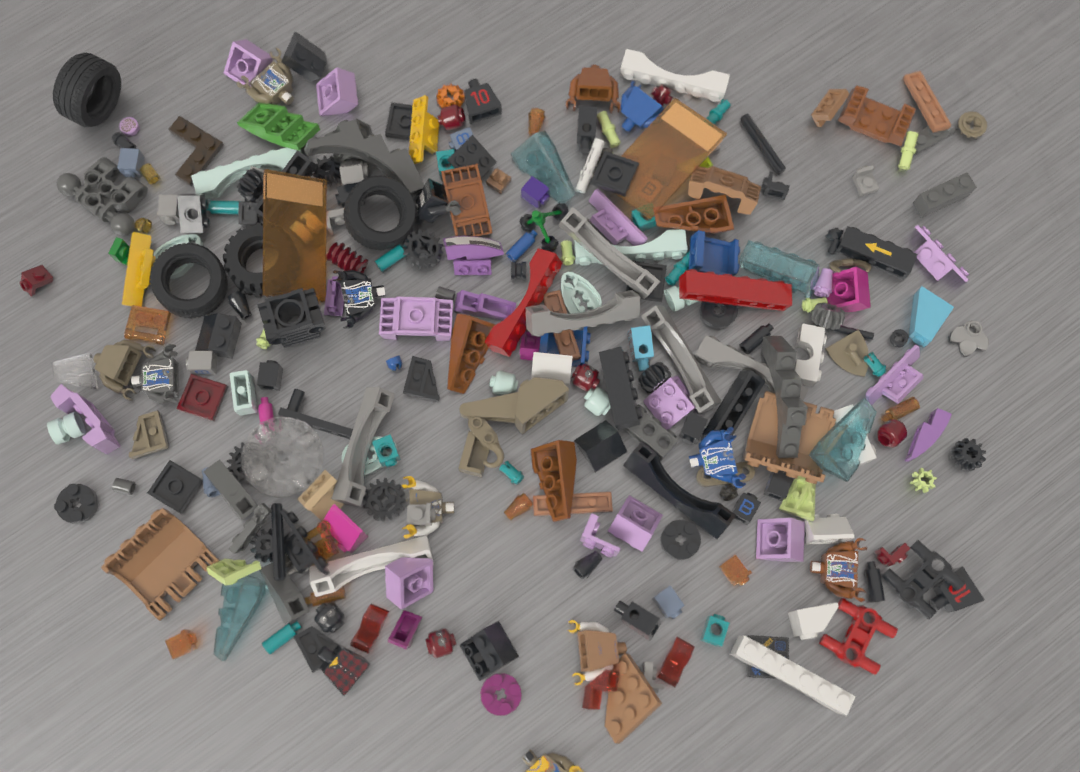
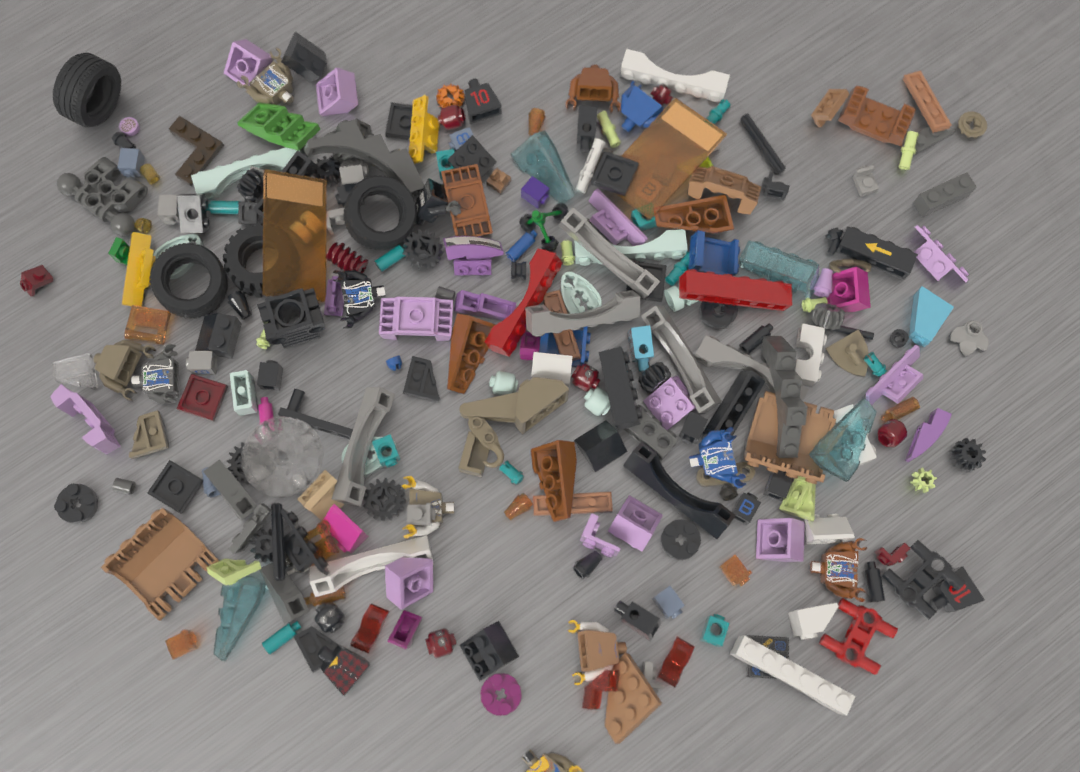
(63, 429): light aqua wheel -> none

